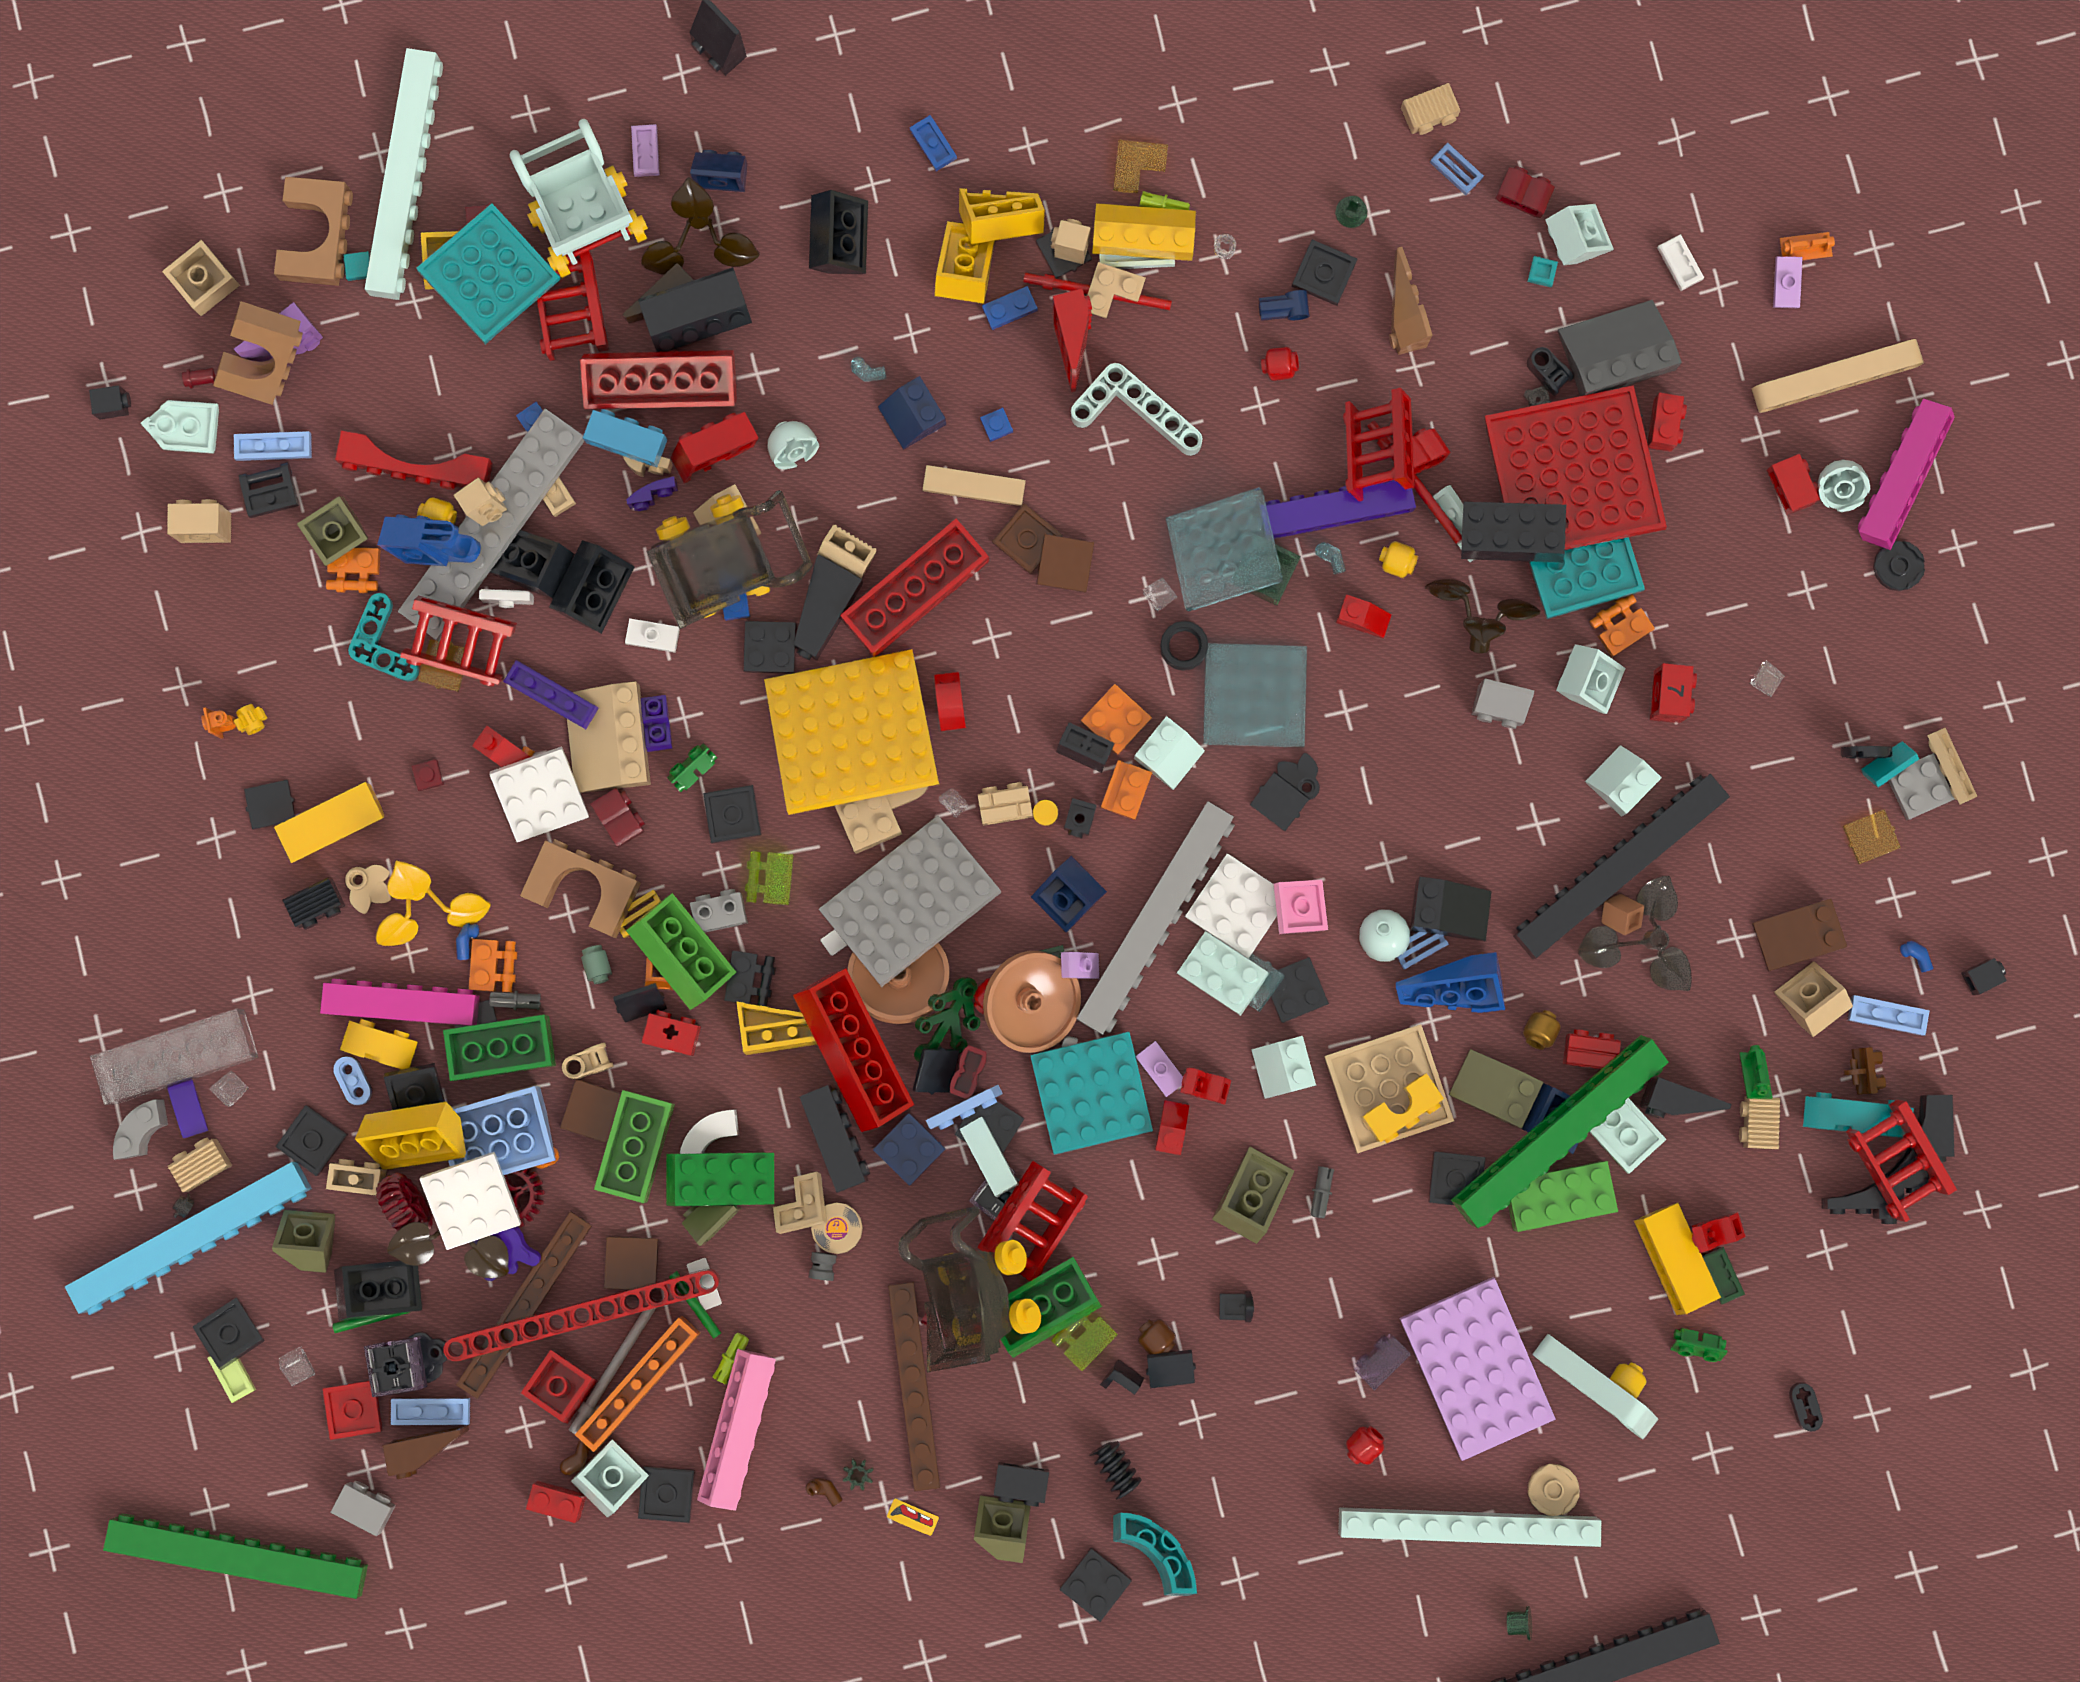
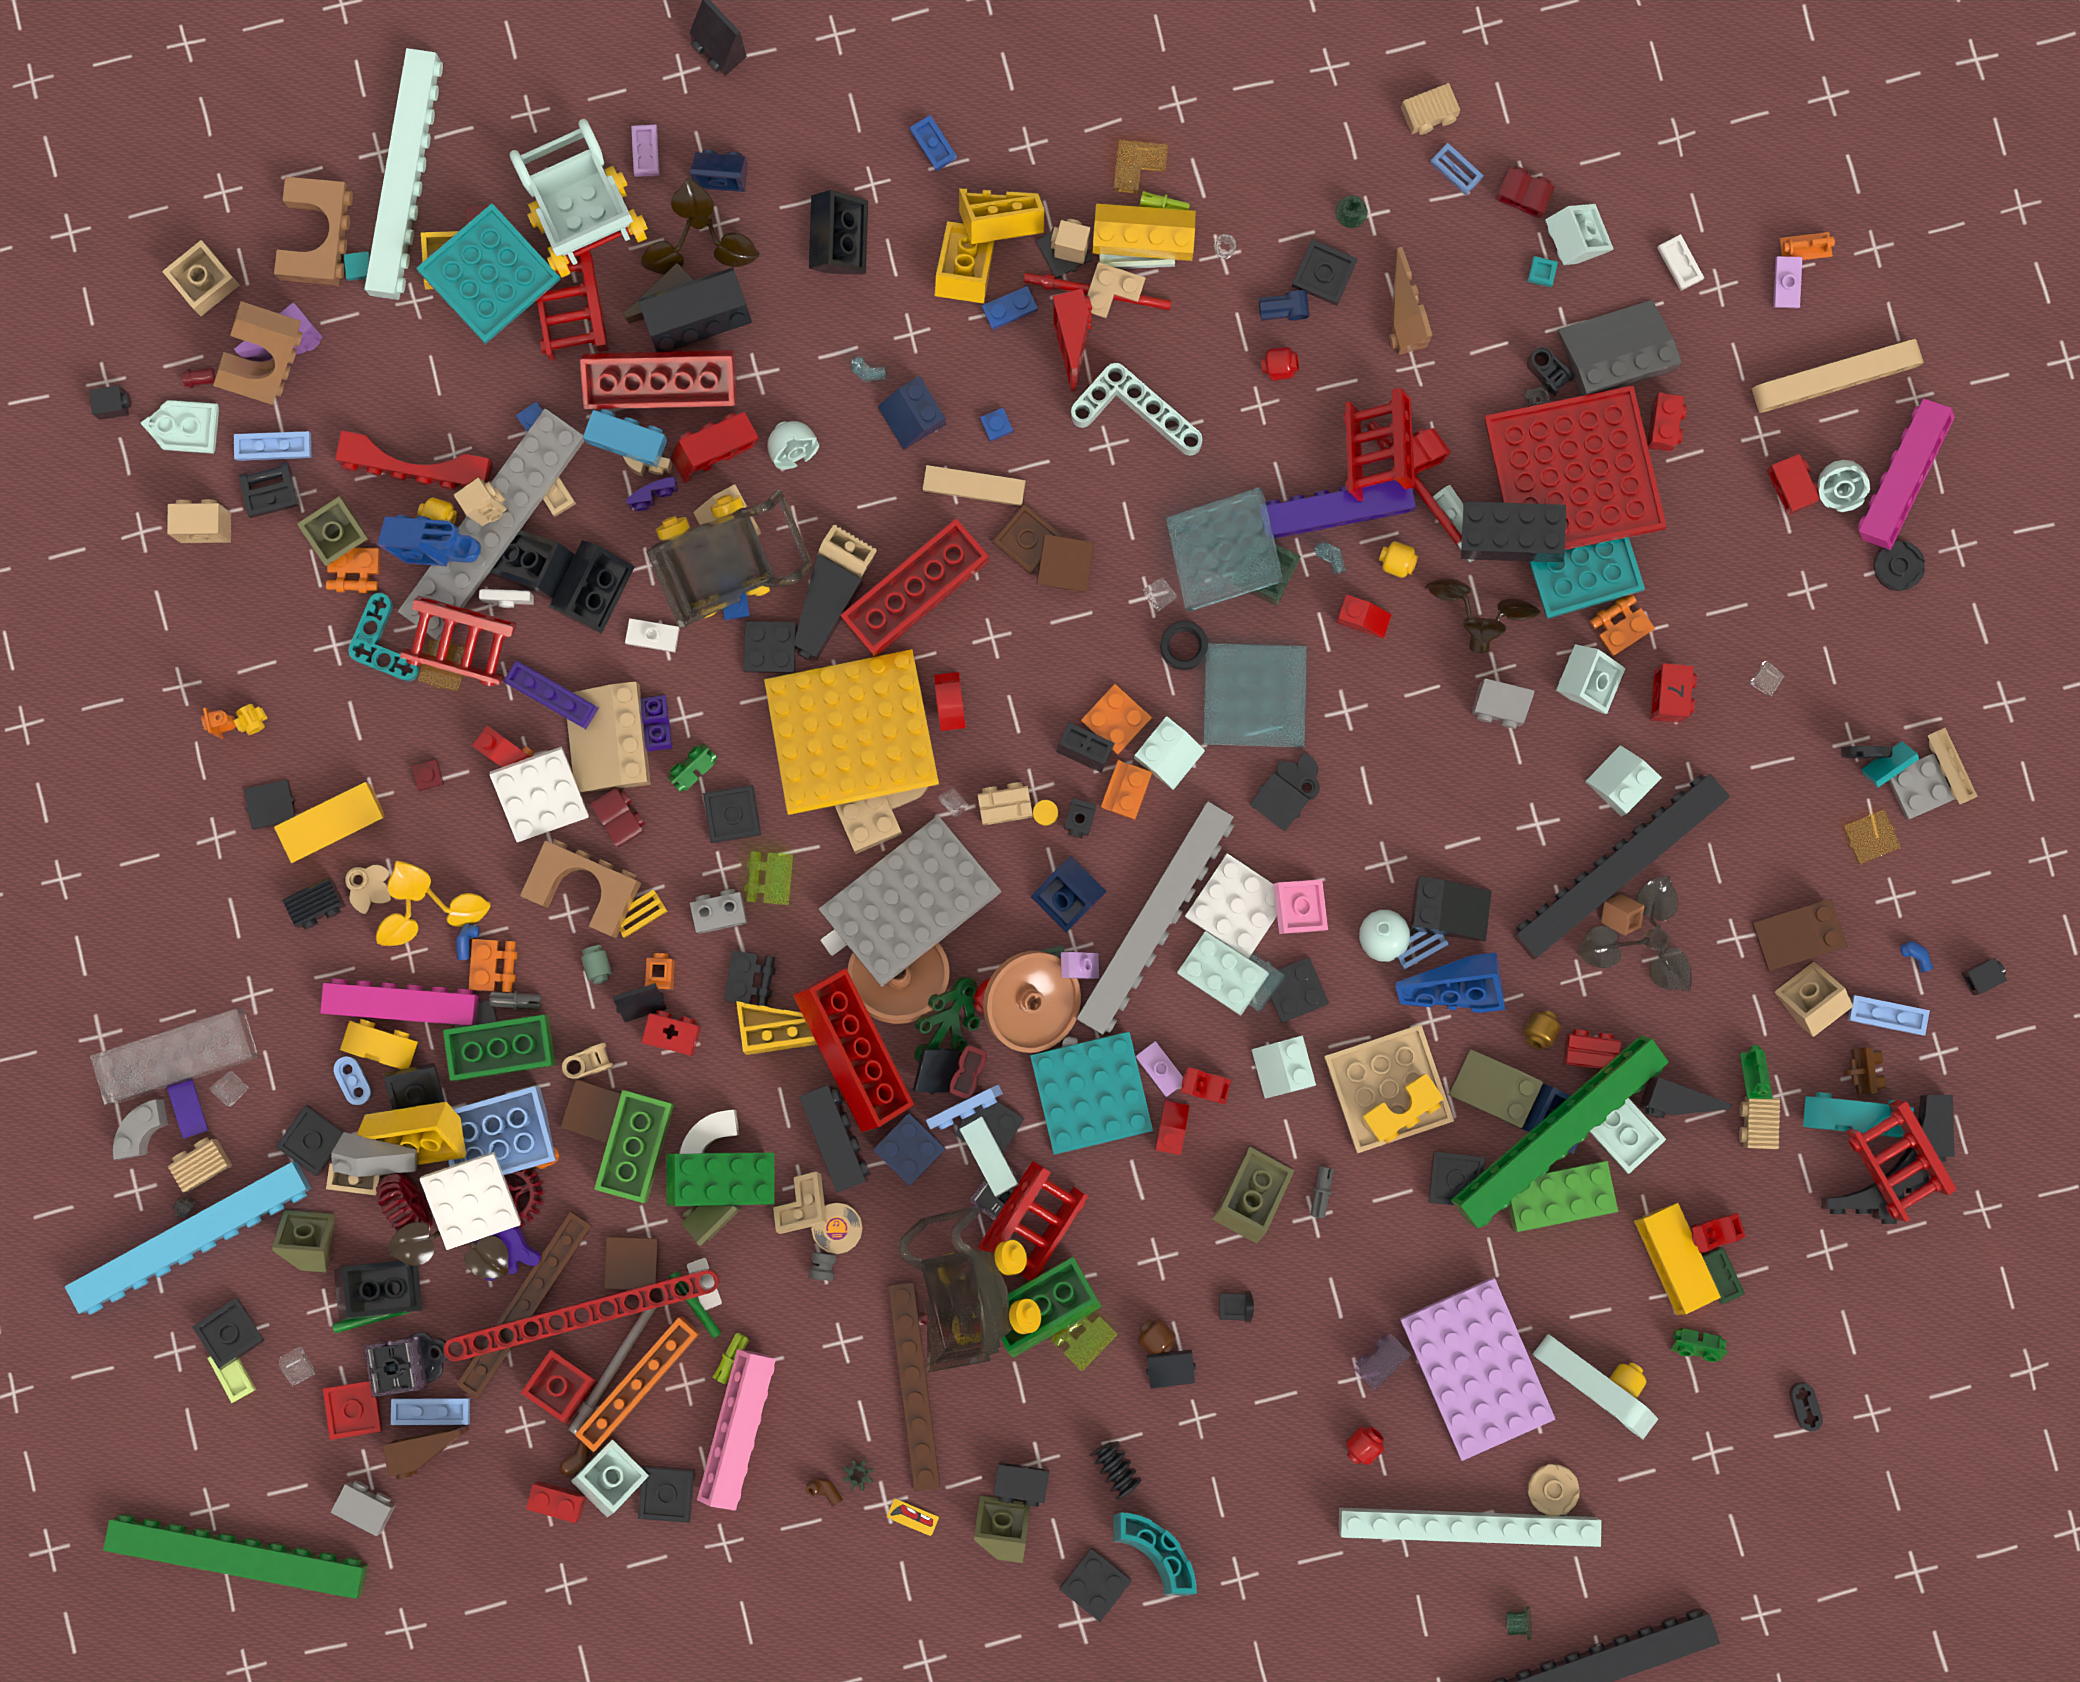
(370, 1157): none -> light grey slope
(681, 951): bright green brick -> none
(1124, 1376): black tile -> none

